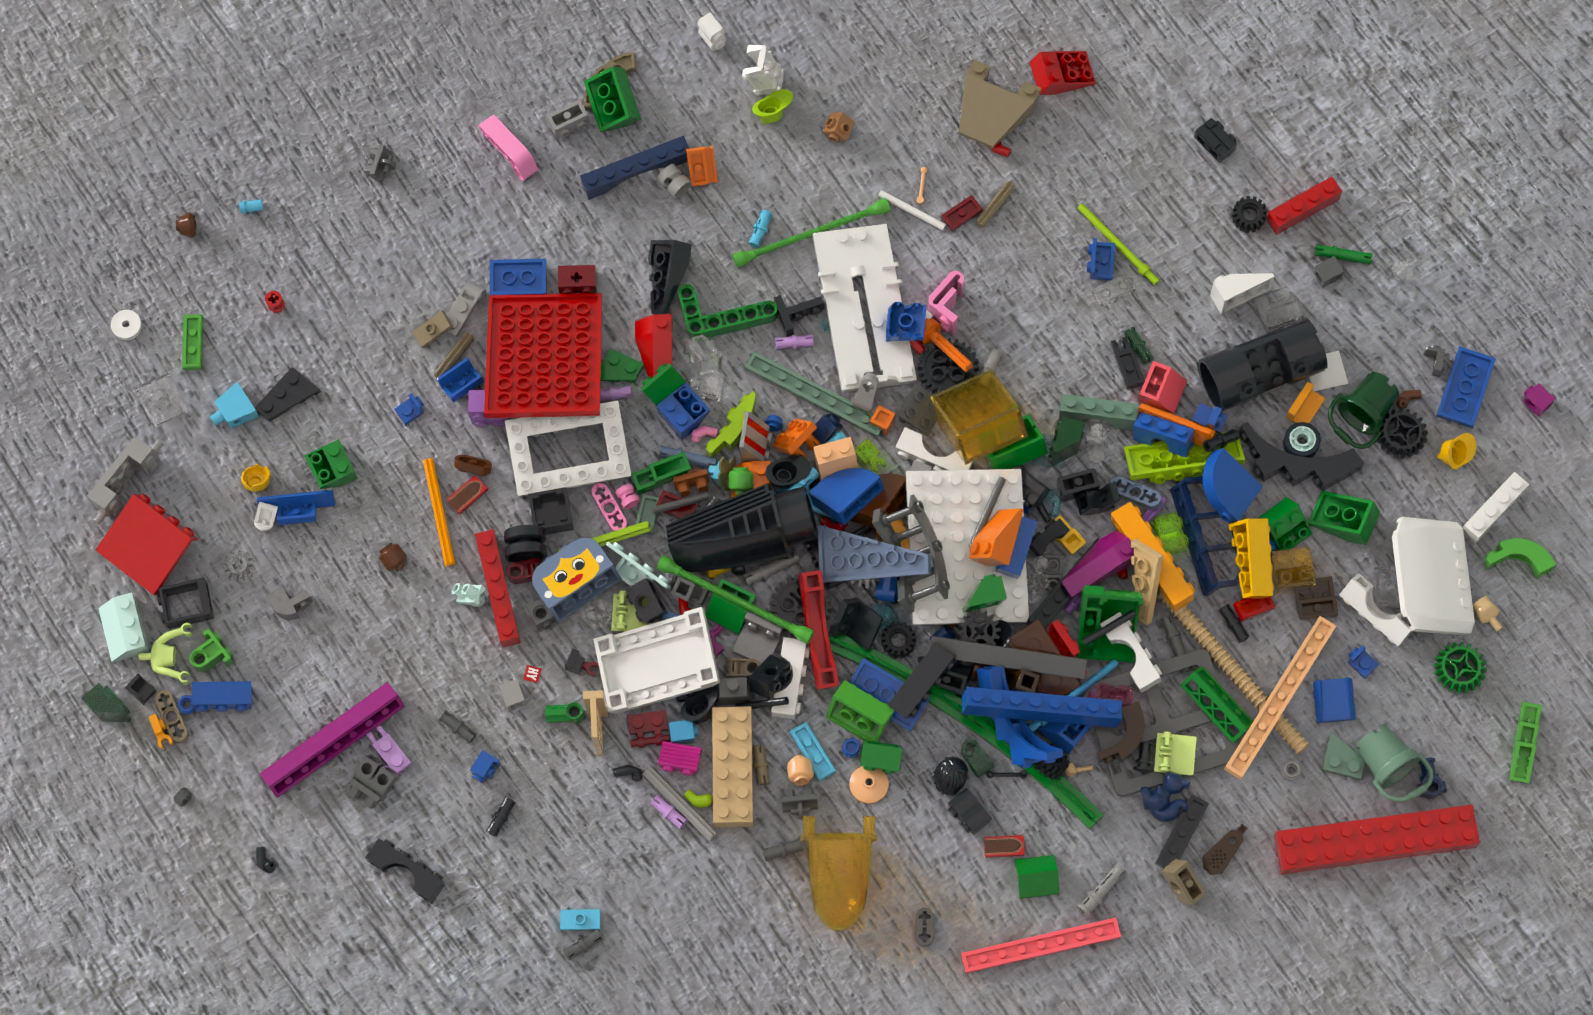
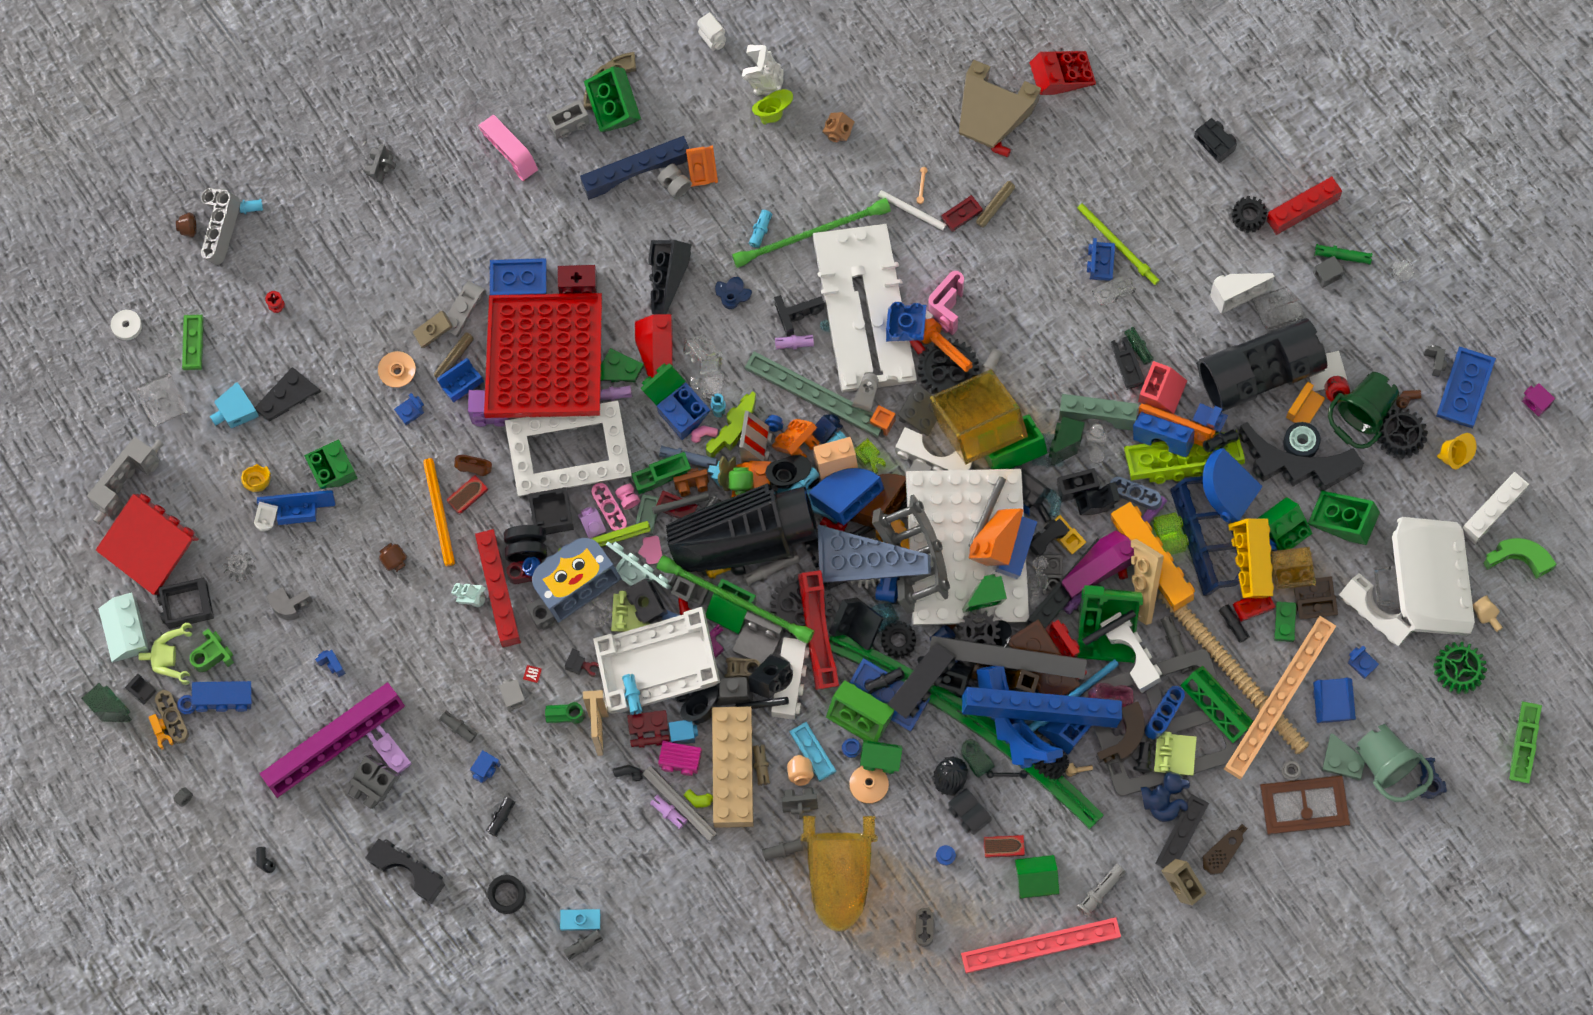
(221, 223): none -> light grey beam
(334, 664): none -> blue bracket
(395, 361): none -> light nougat dish
(513, 907): none -> black tyre
(530, 565): none -> blue plate
(591, 522): none -> lavender bracket
(632, 694): none -> medium azure pin
(651, 549): none -> bright pink sticker
(718, 405): none -> medium azure pin
(722, 318): green beam -> none
(732, 290): none -> dark blue plate
(885, 680): none -> black pin
(945, 855): none -> blue plate
(1170, 706): none -> blue beam
(1285, 621): none -> green plate
(1304, 805): none -> reddish brown door
(1336, 385): none -> red head
(1376, 839): red brick -> none

